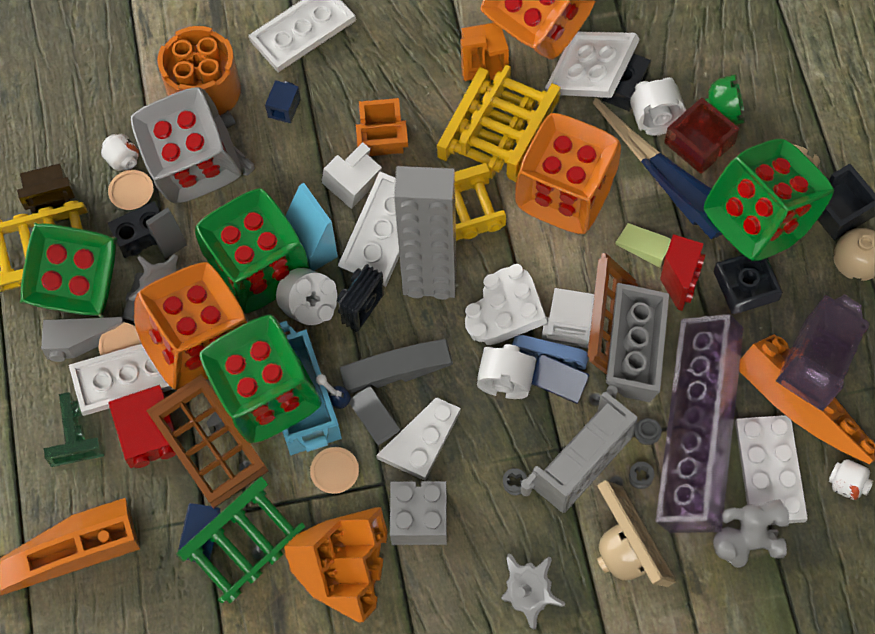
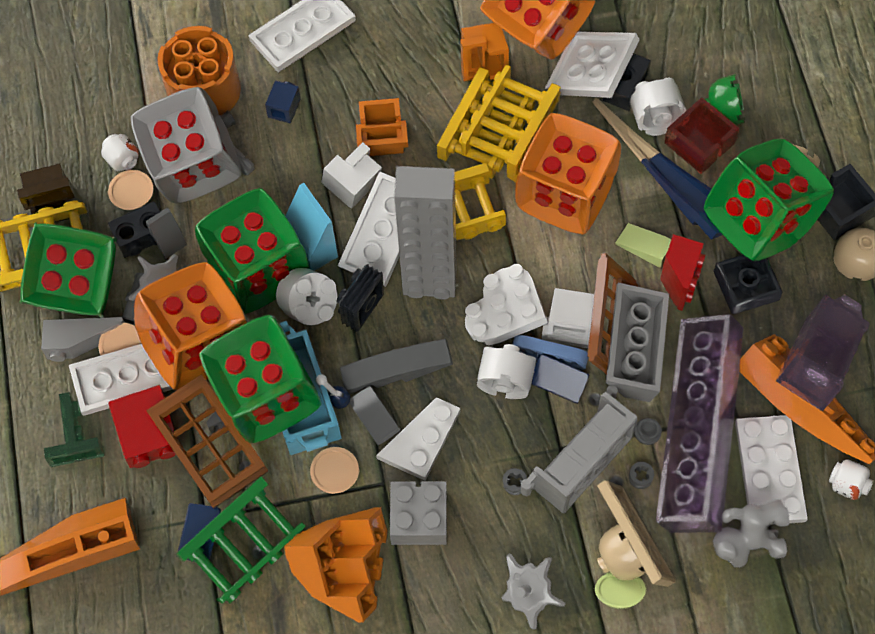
(618, 592): none -> yellowish green piece

